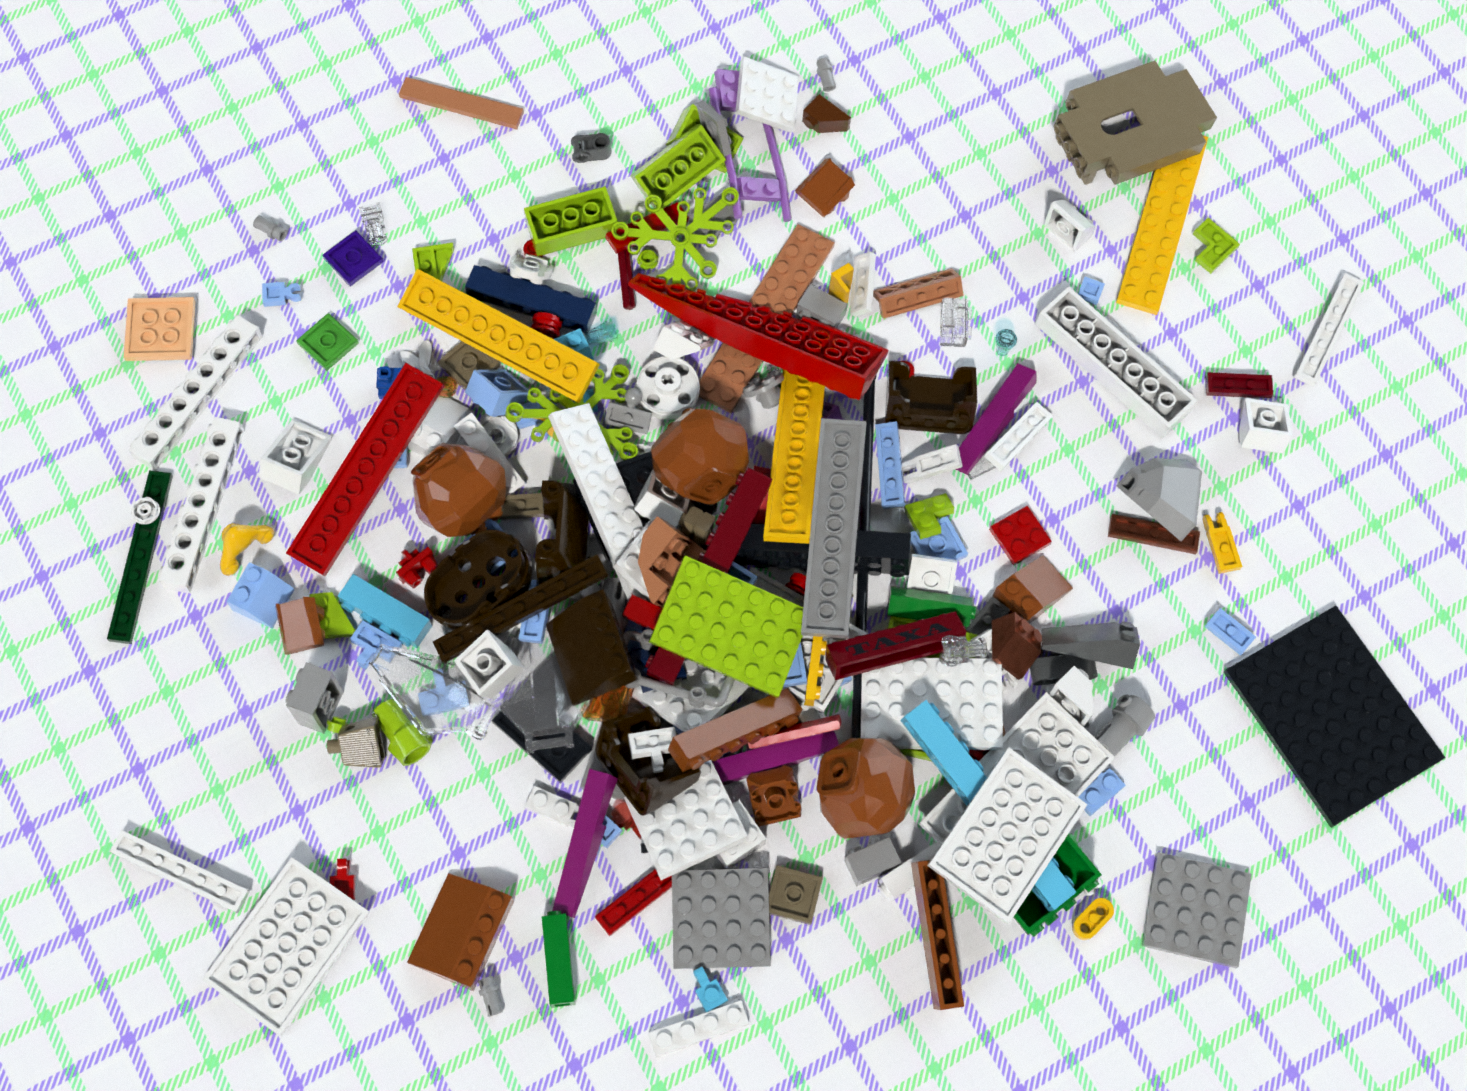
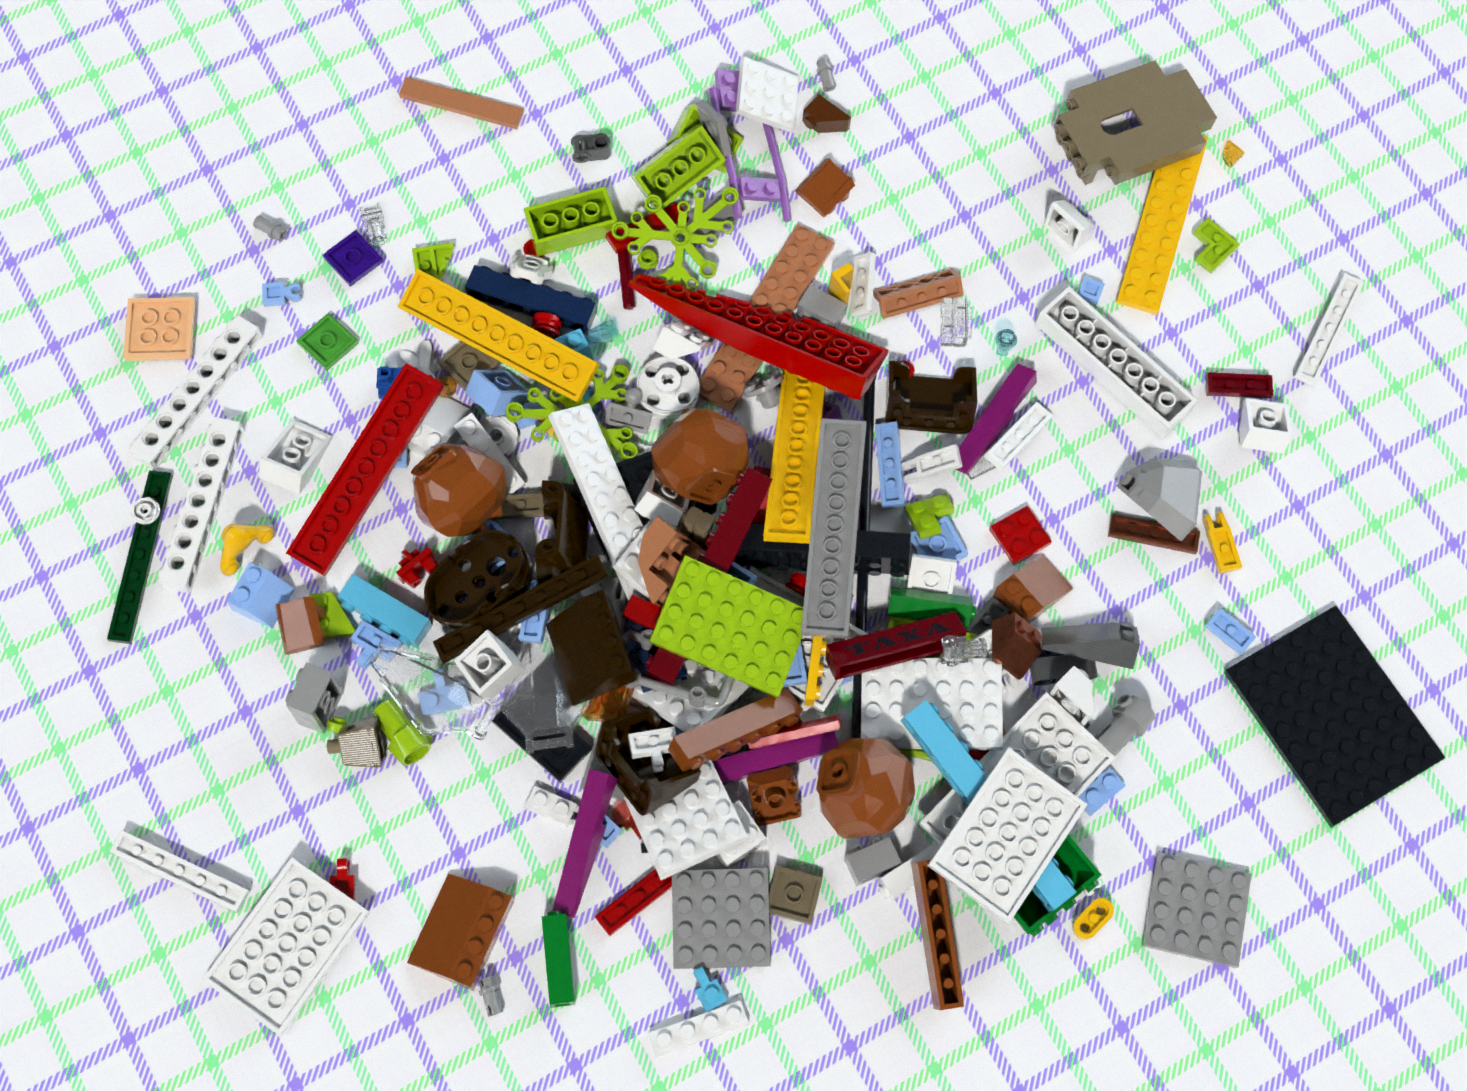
(1232, 154): none -> clear yellow tile

